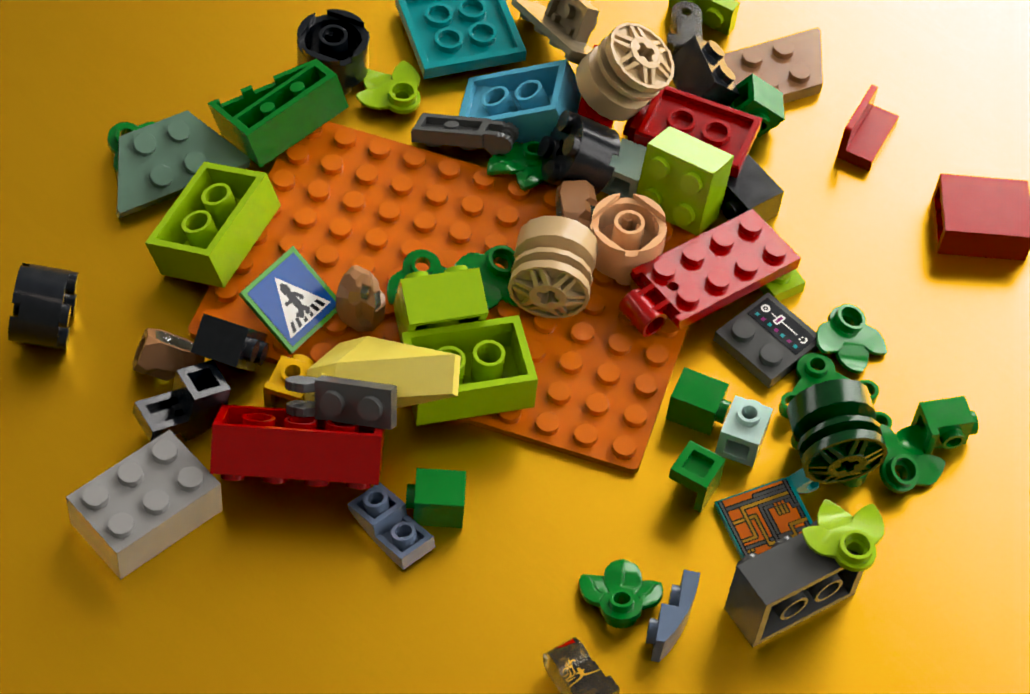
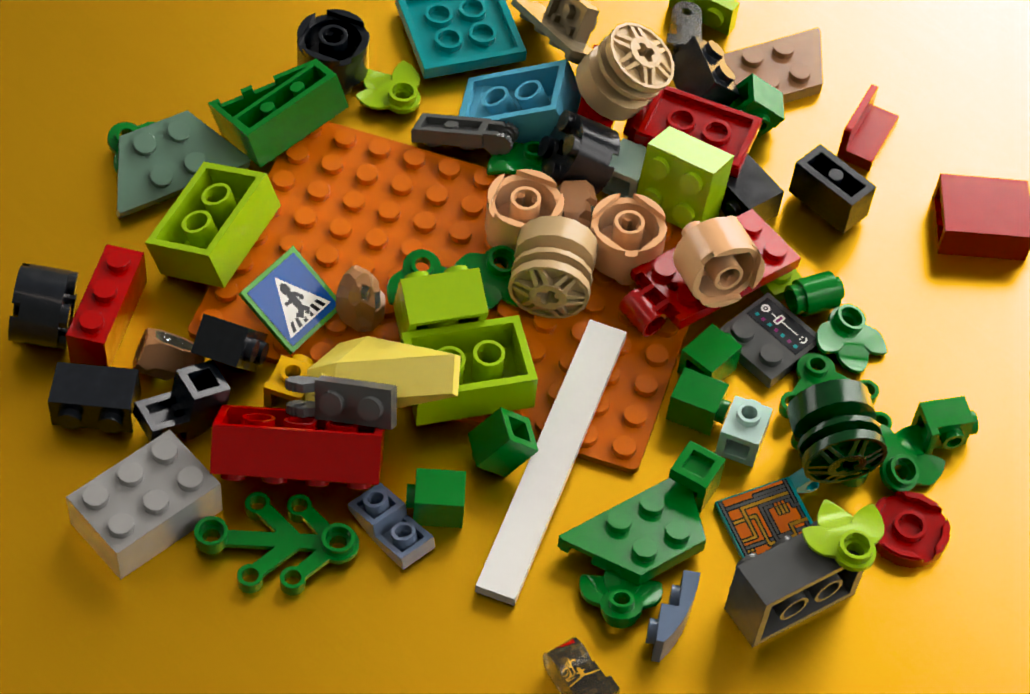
(94, 397): none -> black brick
(107, 307): none -> red brick
(282, 542): none -> green plant
(502, 442): none -> green brick
(516, 201): none -> light nougat brick
(551, 465): none -> white tile
(642, 533): none -> green wing
(711, 353): none -> green brick
(718, 260): none -> light nougat brick
(814, 294): none -> green brick
(832, 188): none -> black brick
(912, 529): none -> red tile

